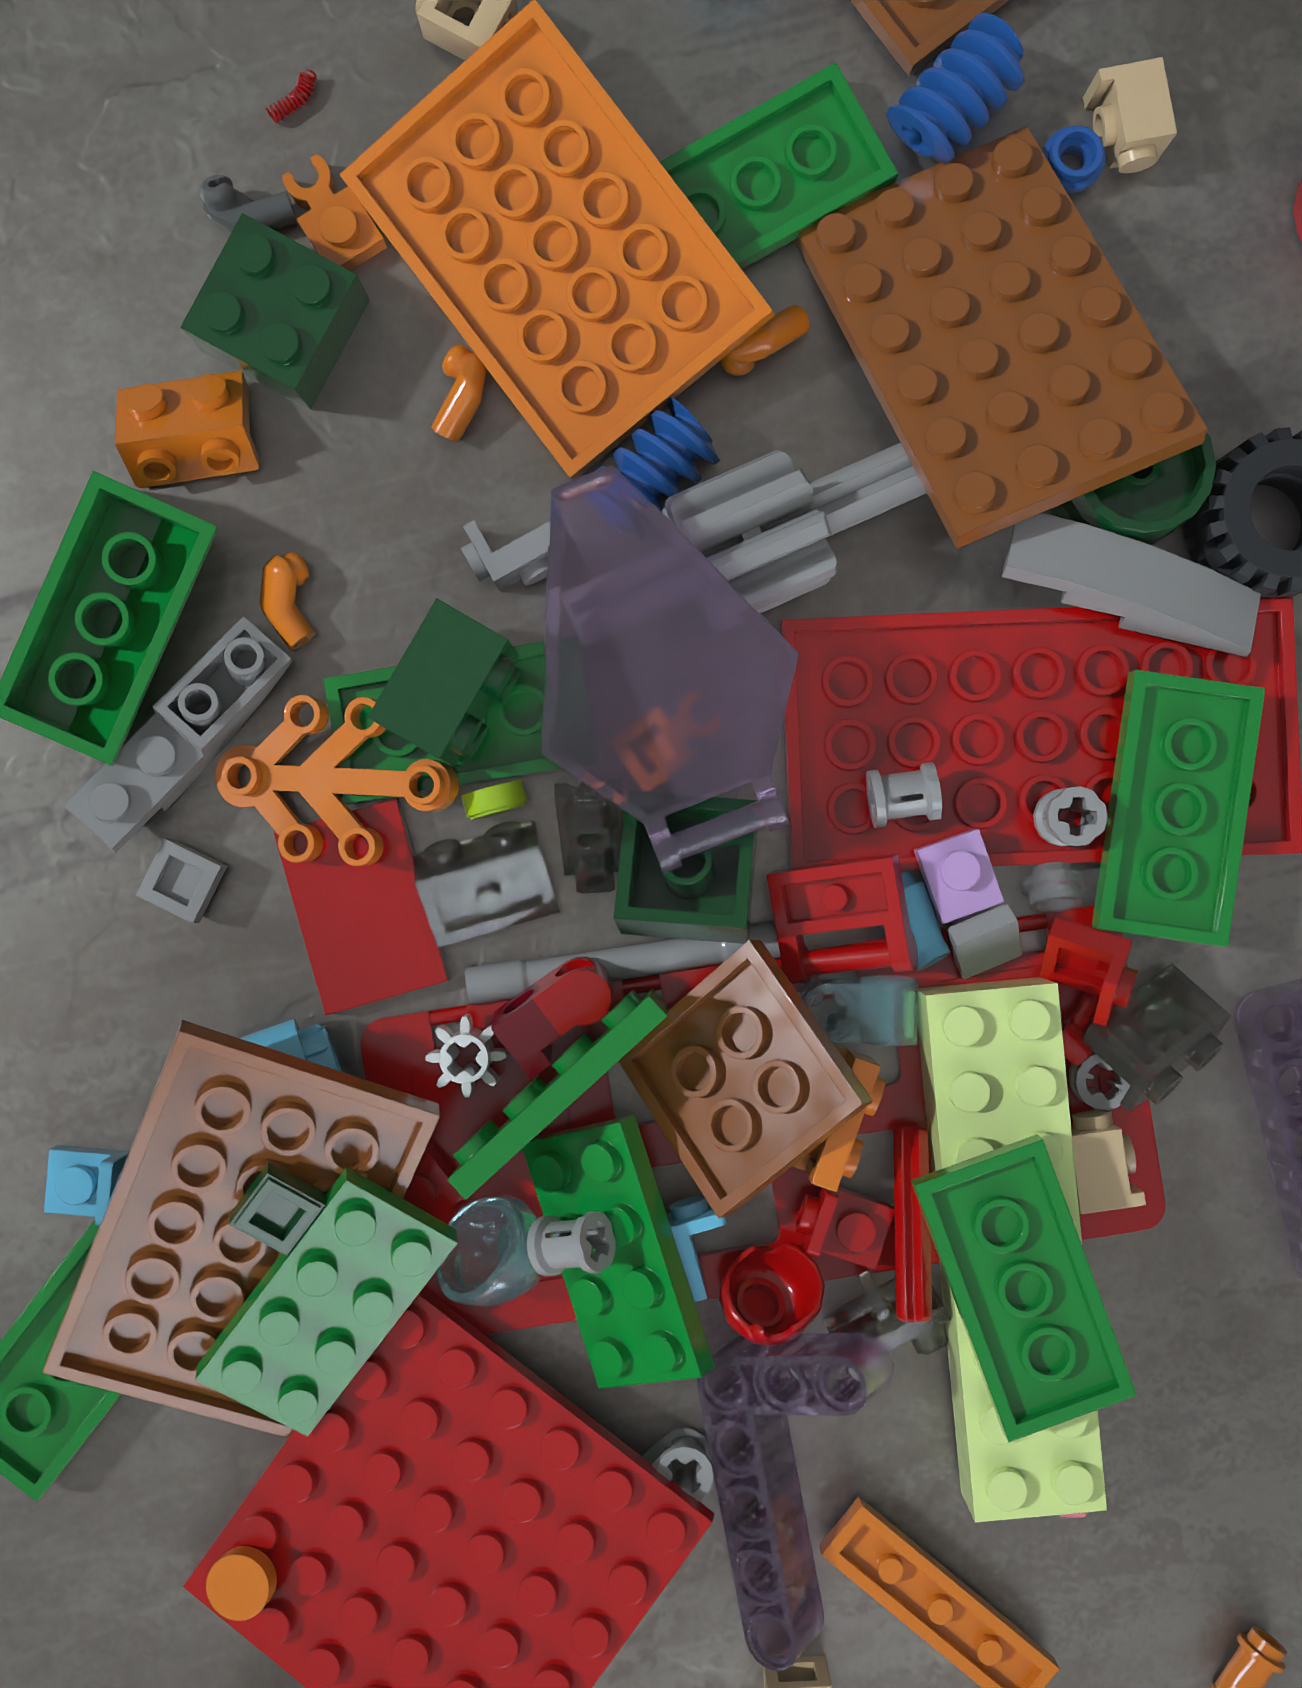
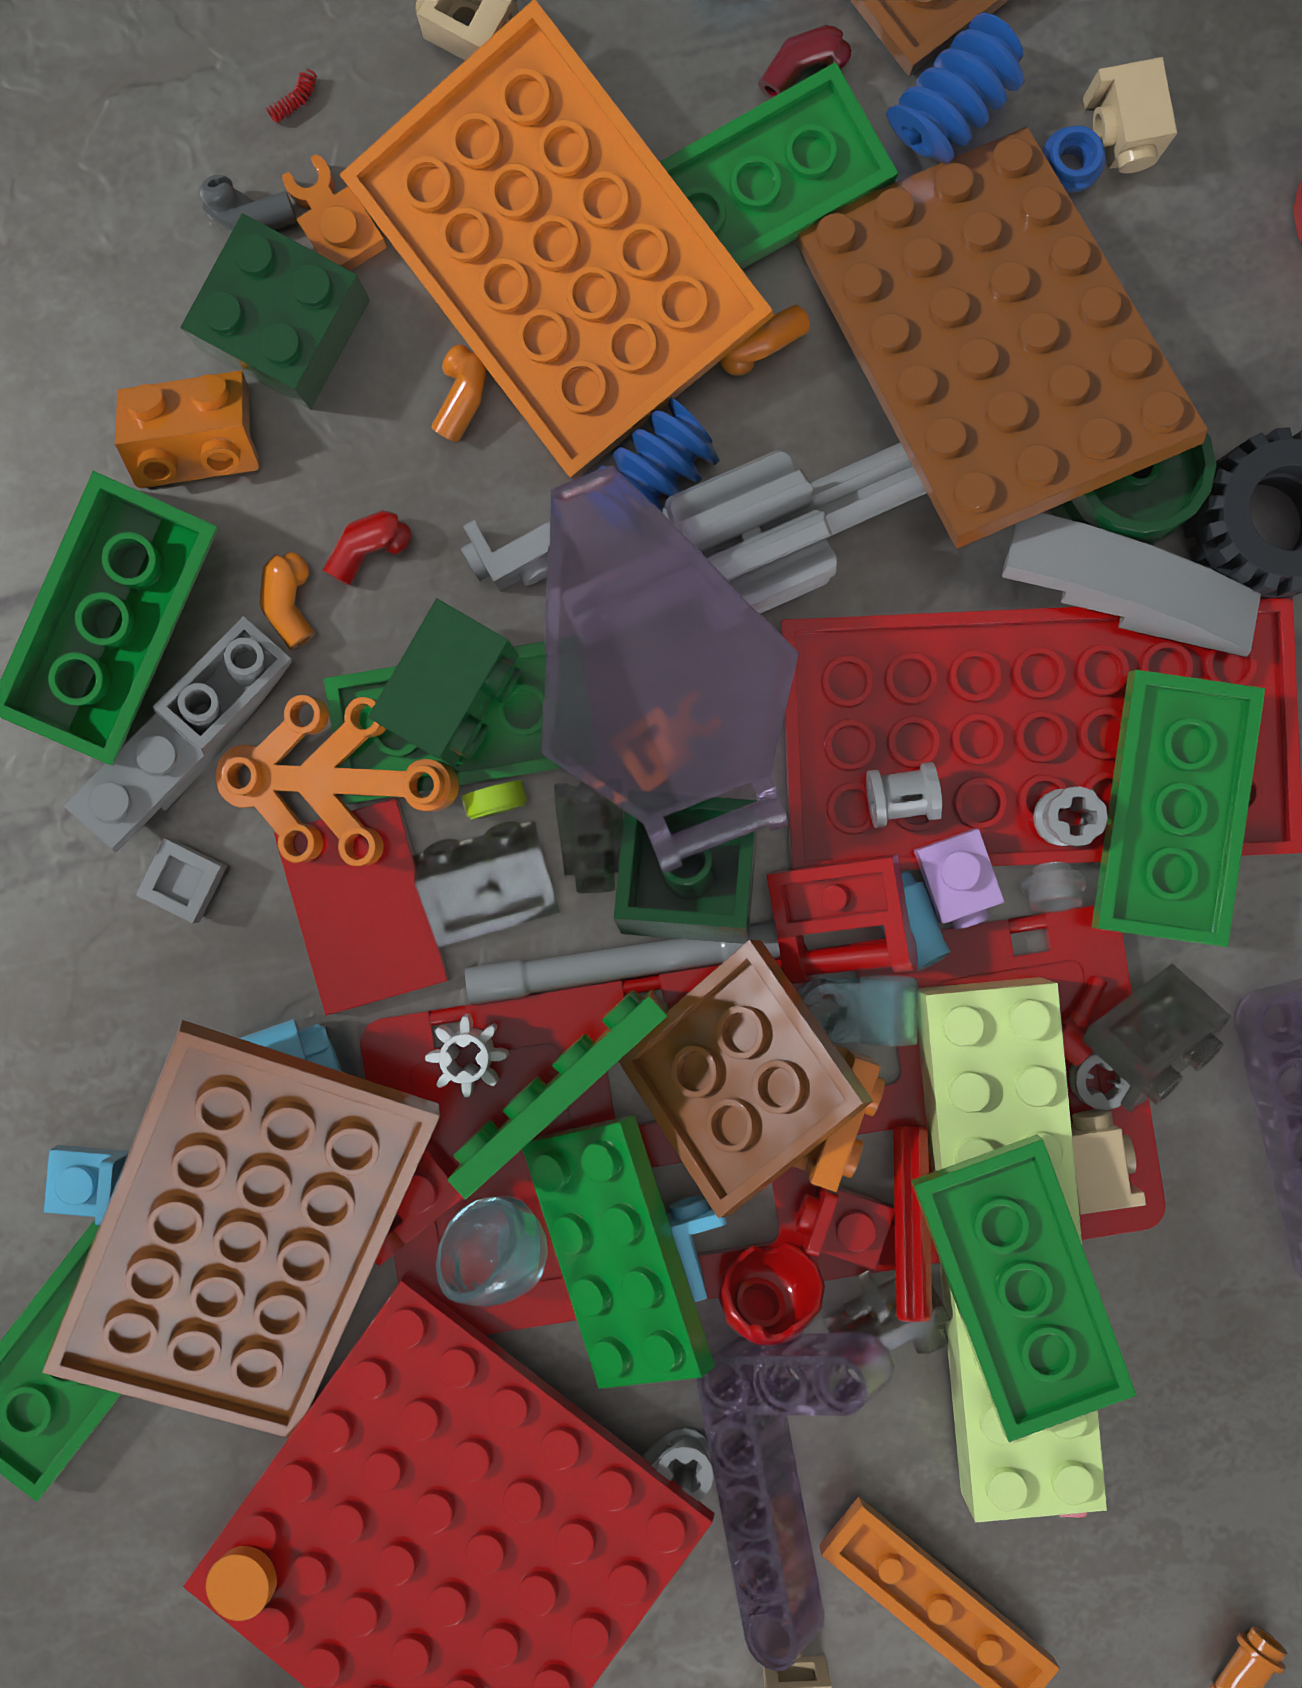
(277, 1208): tile -> none
(327, 1303): plate -> none
(364, 537): none -> red arm
(563, 998): leg -> none
(571, 1243): light grey bush -> none
(813, 47): none -> dark red arm
(985, 941): light grey tile -> none
(1091, 963): red bracket -> none

